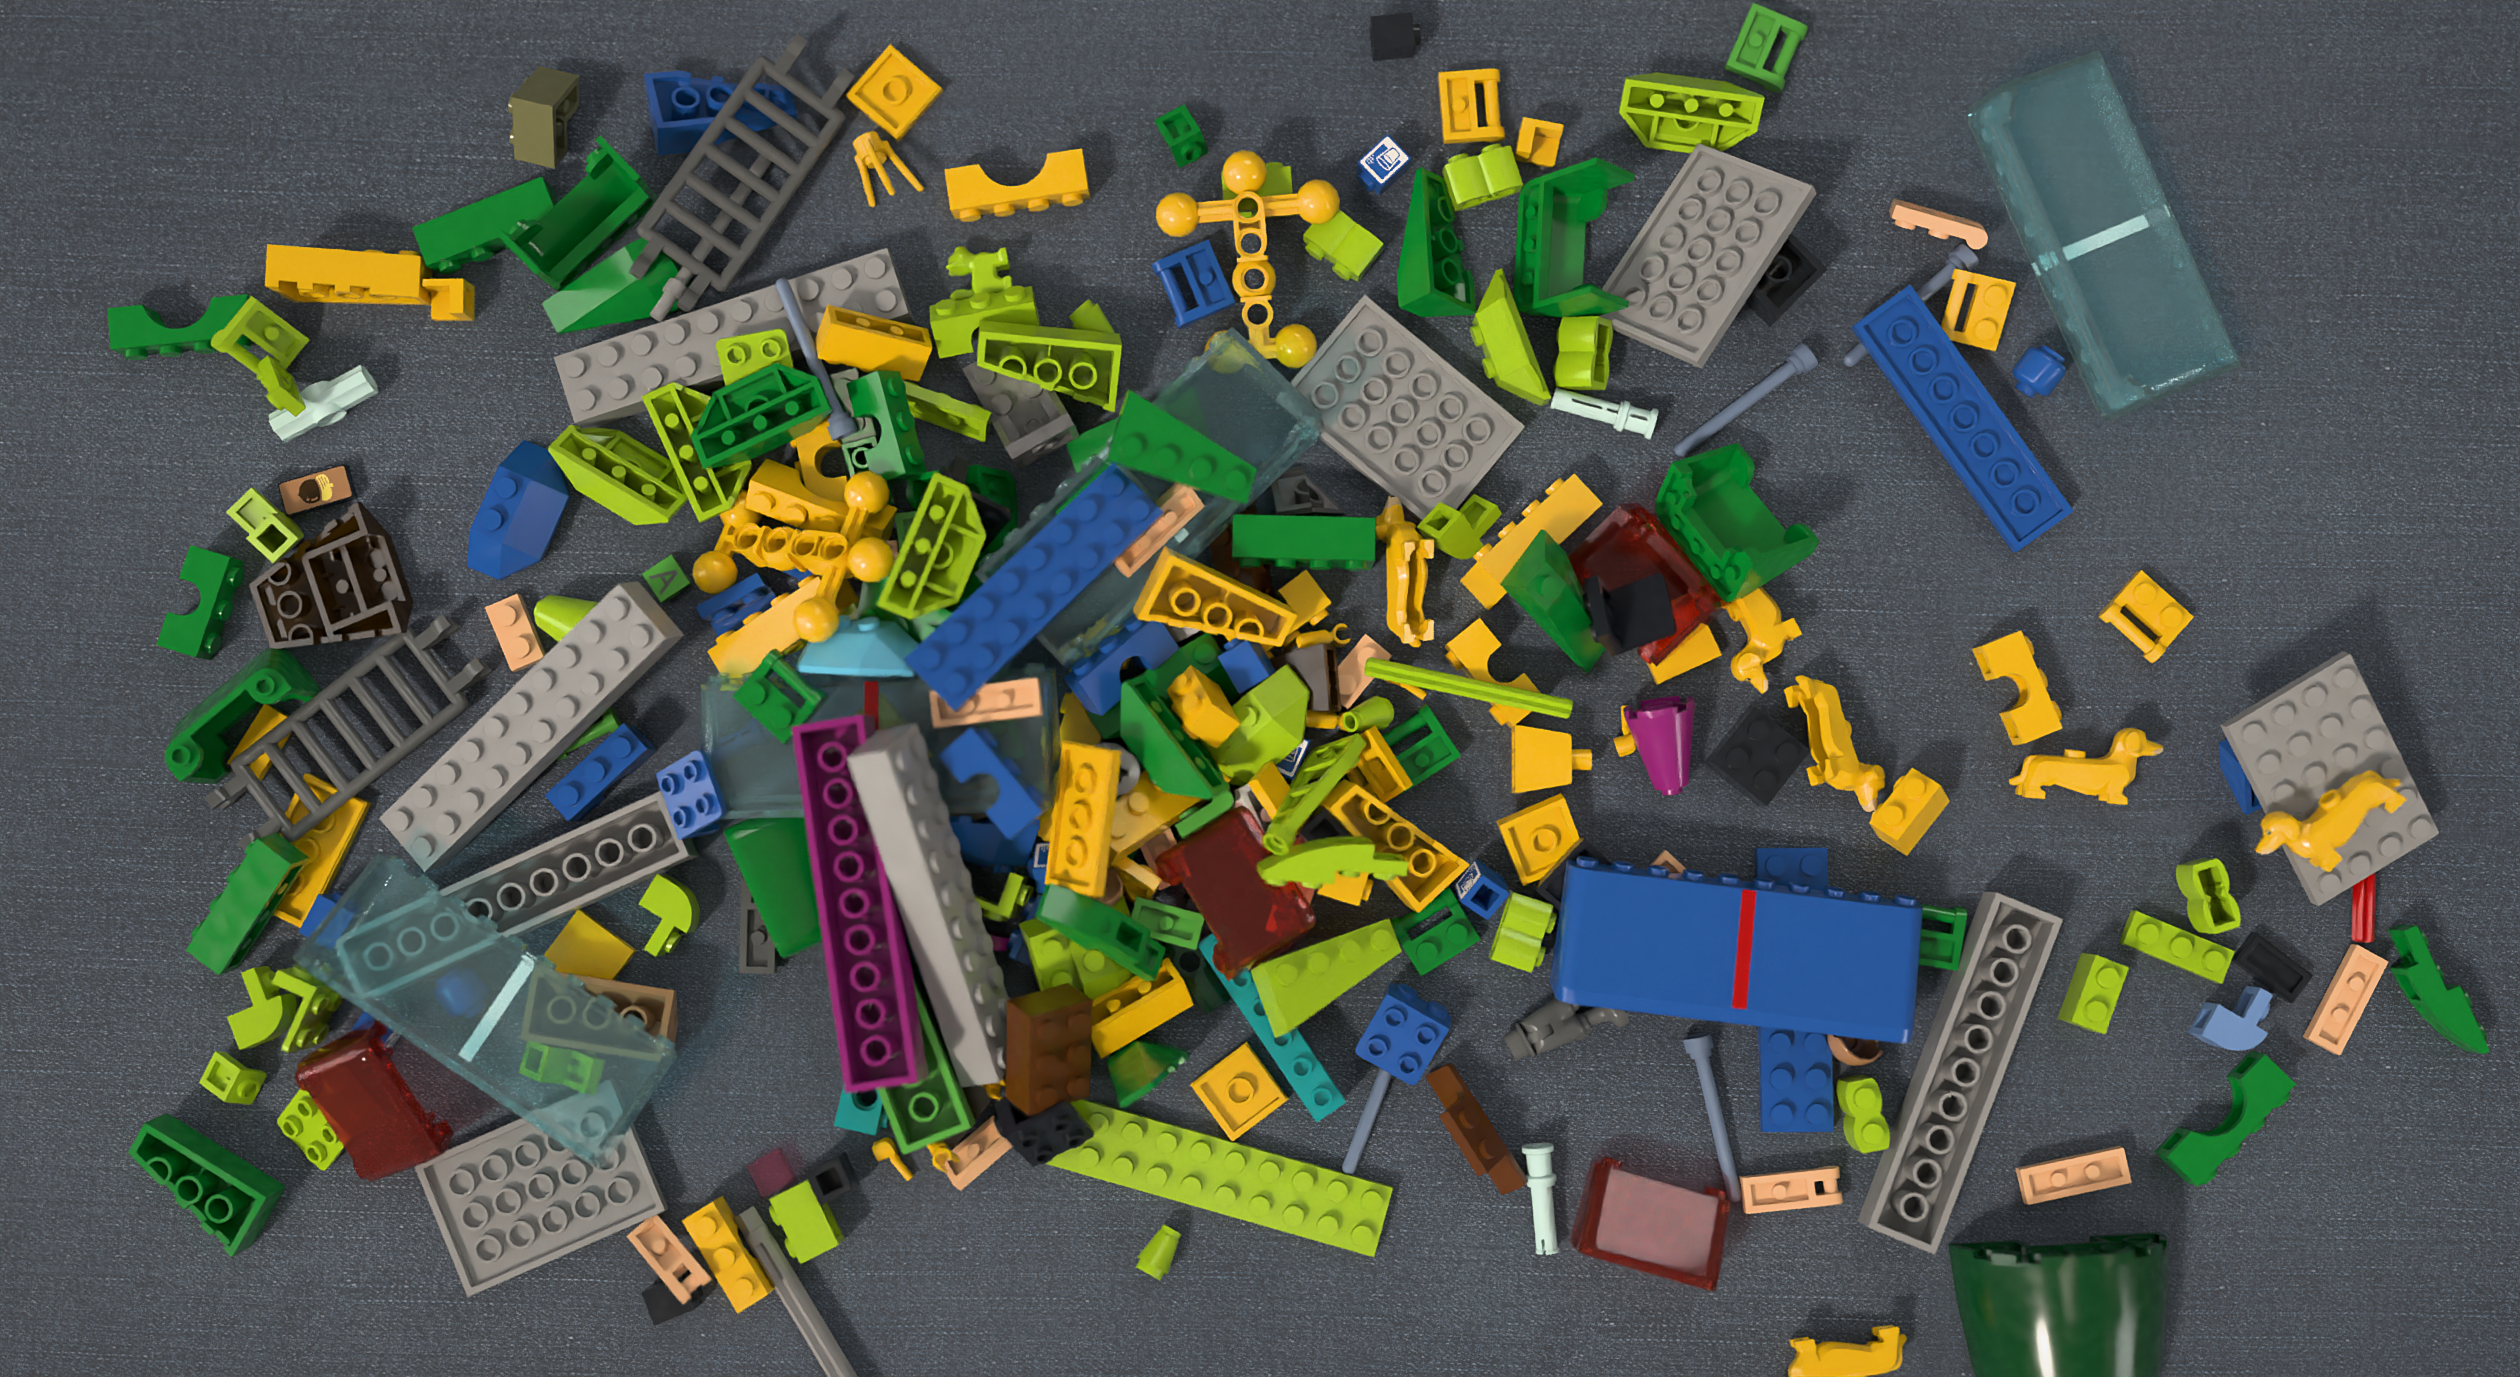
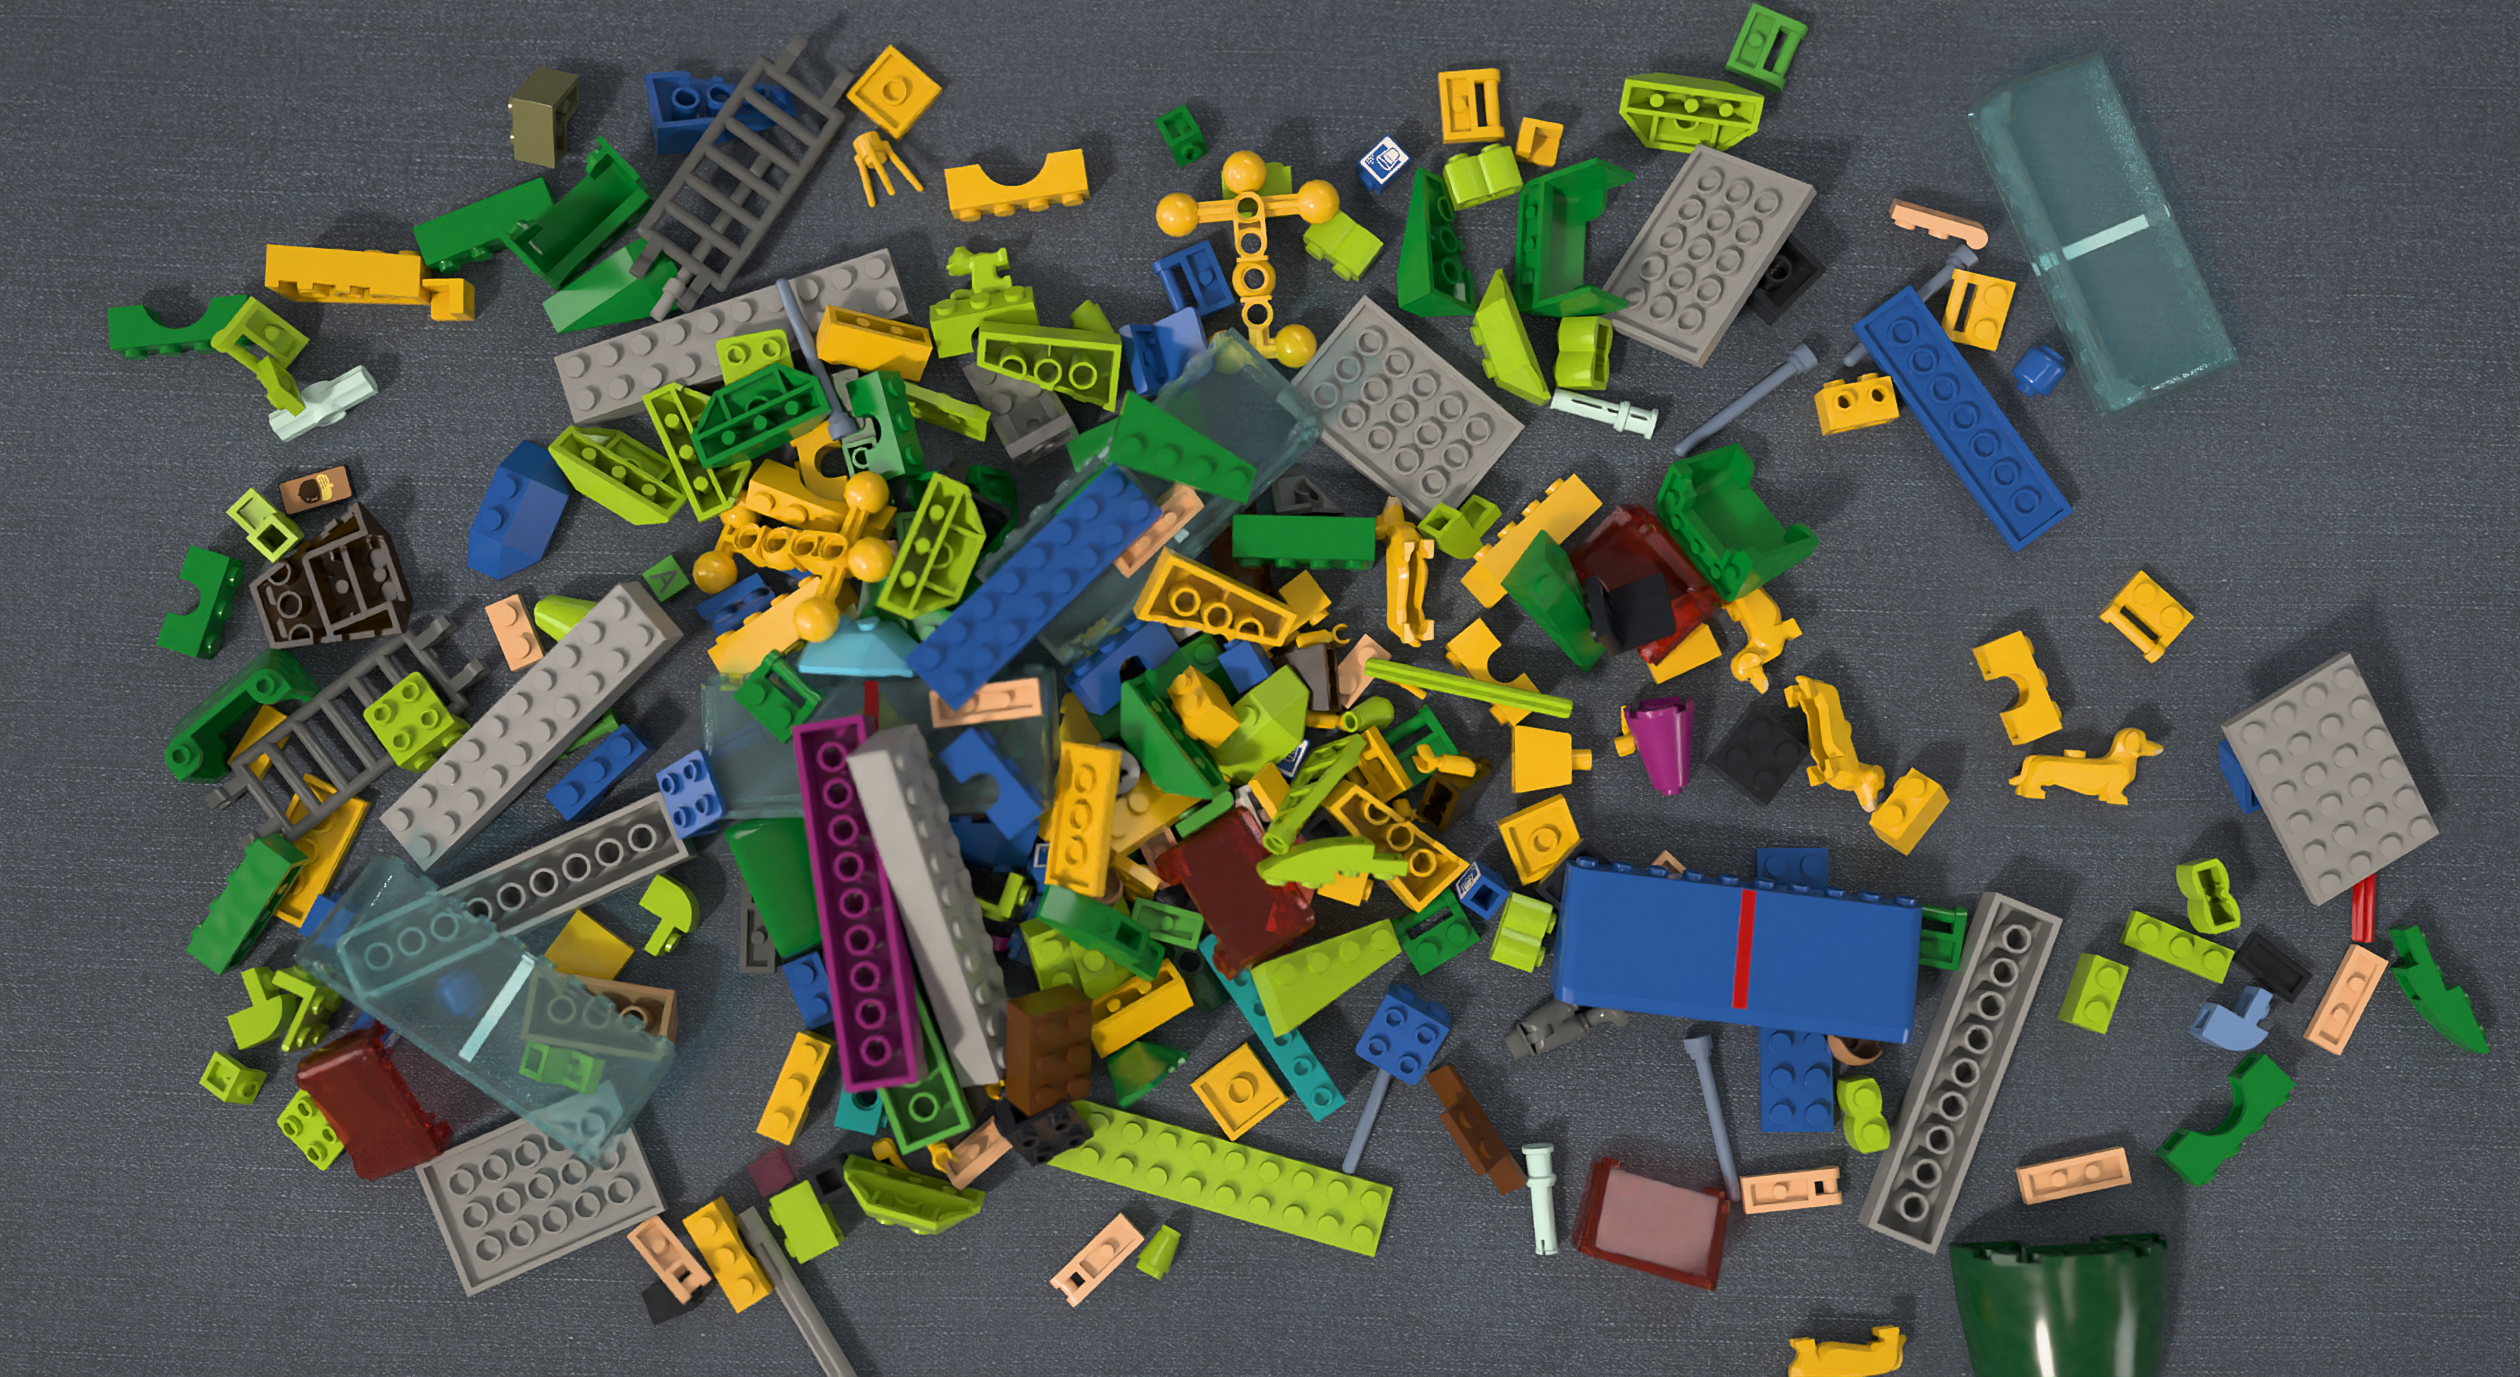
(208, 1180): green wedge -> none
(414, 723): none -> lime bracket
(792, 1093): none -> yellow arch
(811, 988): none -> blue bracket
(909, 1197): none -> lime wedge
(1098, 1258): none -> light nougat plate
(1162, 349): none -> blue bracket
(1393, 36): black brick -> none
(1451, 789): none -> dark brown torso
(1856, 404): none -> yellow brick
(2333, 822): yellow animal -> none

